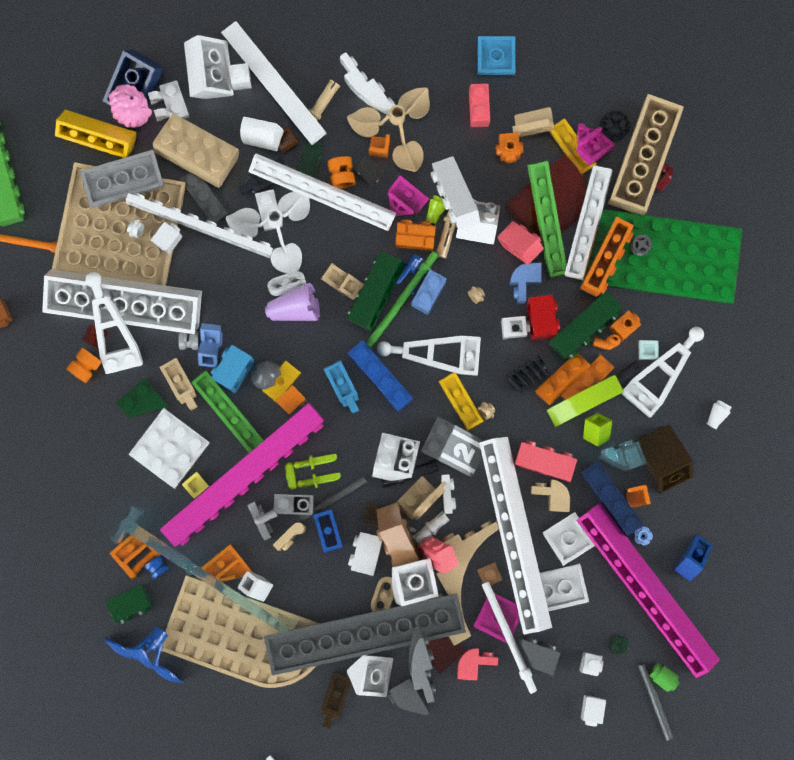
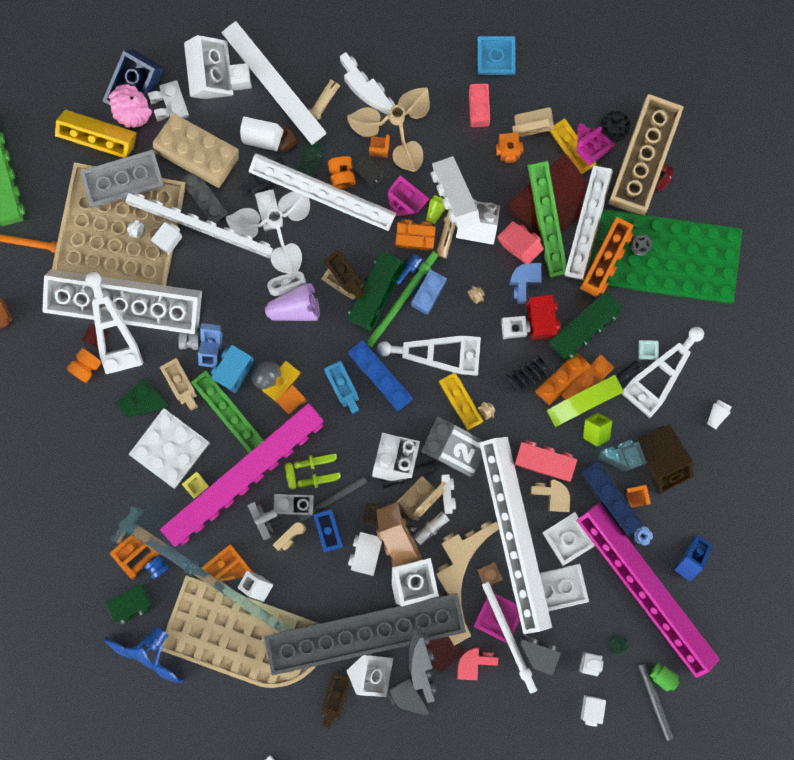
(344, 273): none -> dark brown hinge
(383, 595): tan plate -> none
(440, 553): coral brick -> none
(608, 343): orange arm -> none
(625, 325): orange brick -> none

